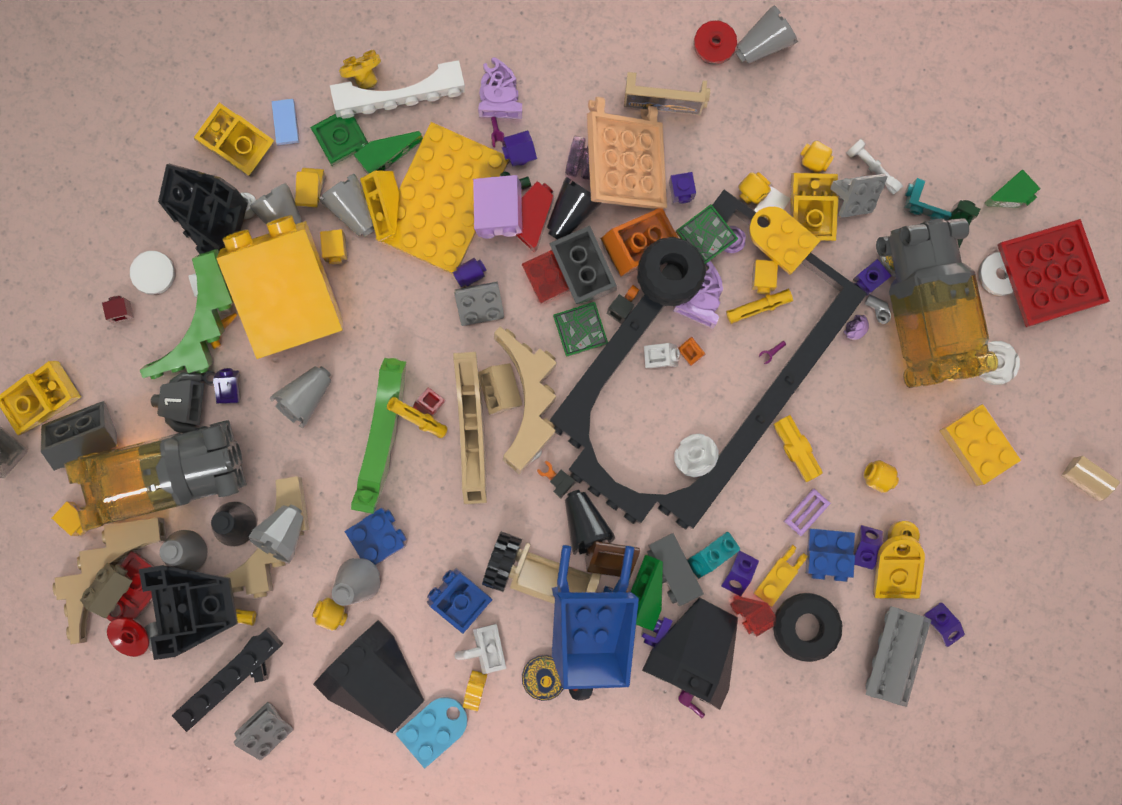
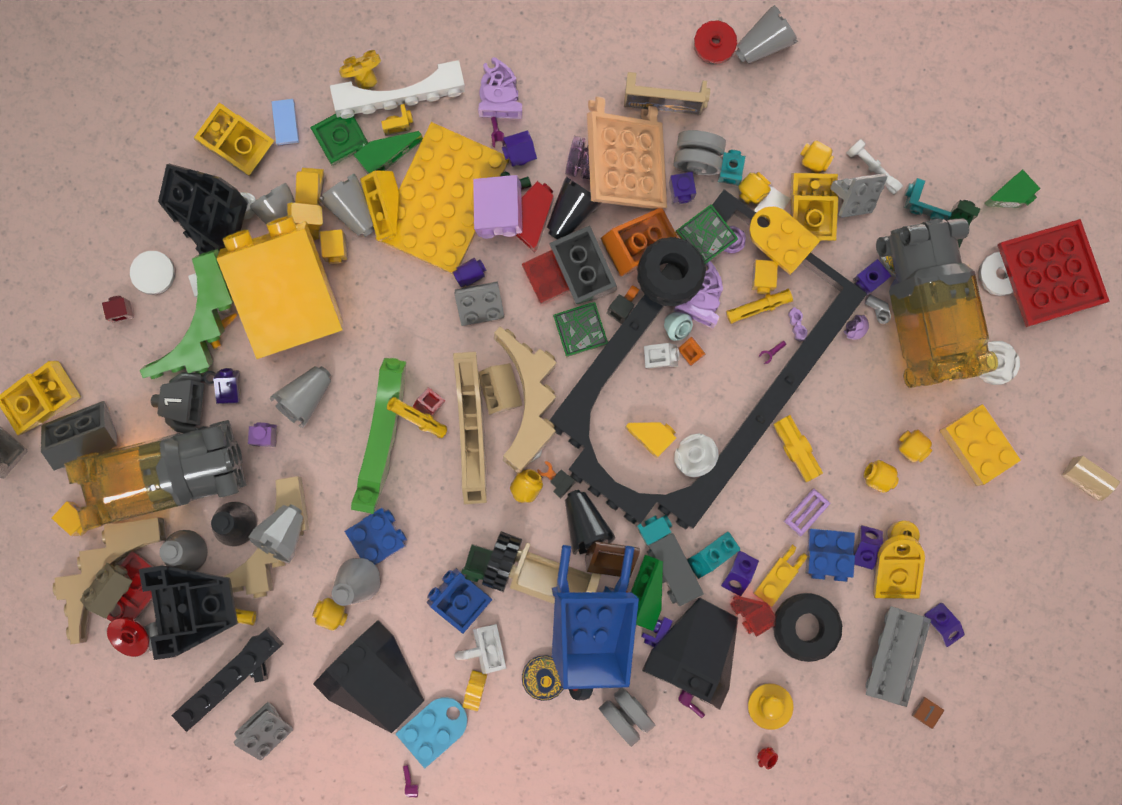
(262, 435): none -> medium lavender brick
(306, 212): none -> yellow slope
(398, 124): none -> yellow bracket
(410, 790): none -> magenta hand
(476, 563): none -> dark green bracket
(526, 486): none -> yellow head
(627, 716): none -> light grey wheel
(652, 436): none -> yellow slope
(655, 529): none -> teal brick
(678, 325): none -> light aqua cone
(699, 152): none -> light grey wheel
(728, 174): none -> teal brick
(767, 758): none -> red plate
(770, 706): none -> yellow plate
(795, 320): none -> lavender piece
(915, 446): none -> yellow head
(928, 712): none -> dark orange tile

